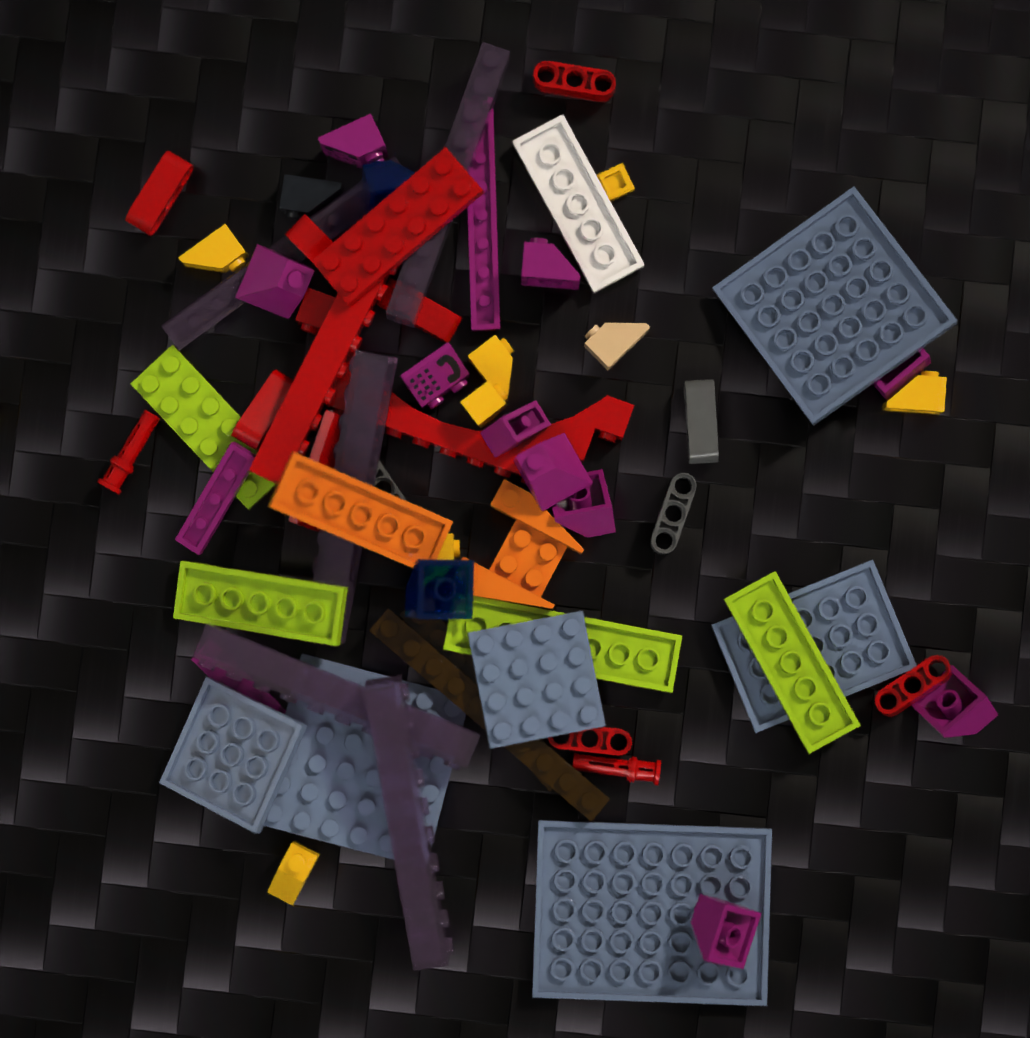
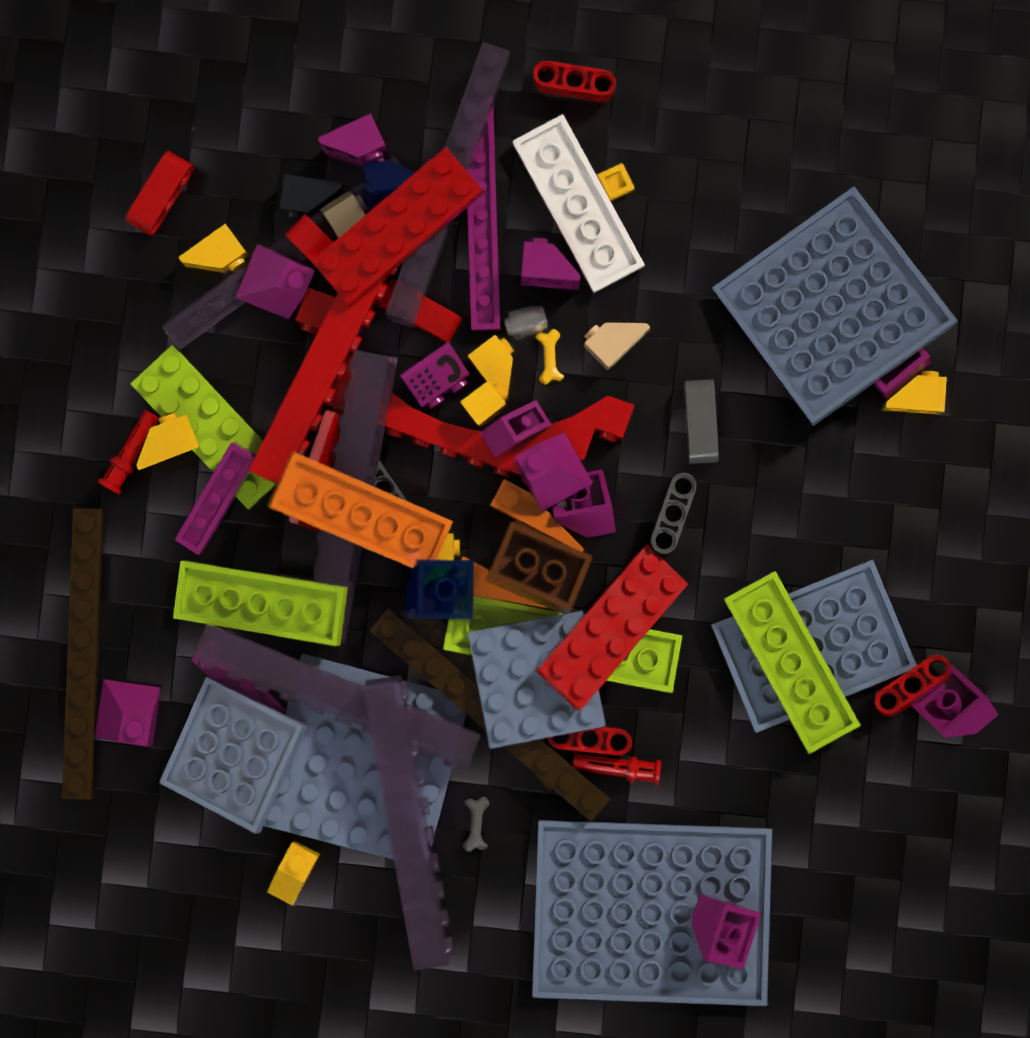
(82, 654): none -> dark brown plate
(127, 712): none -> magenta slope
(167, 440): none -> yellow slope
(262, 410): red beam -> none
(344, 212): none -> dark tan slope
(474, 839): none -> dark grey piece
(526, 322): none -> clear brick
(538, 568): none -> reddish brown brick
(550, 371): none -> yellow piece
(611, 627): none -> red plate

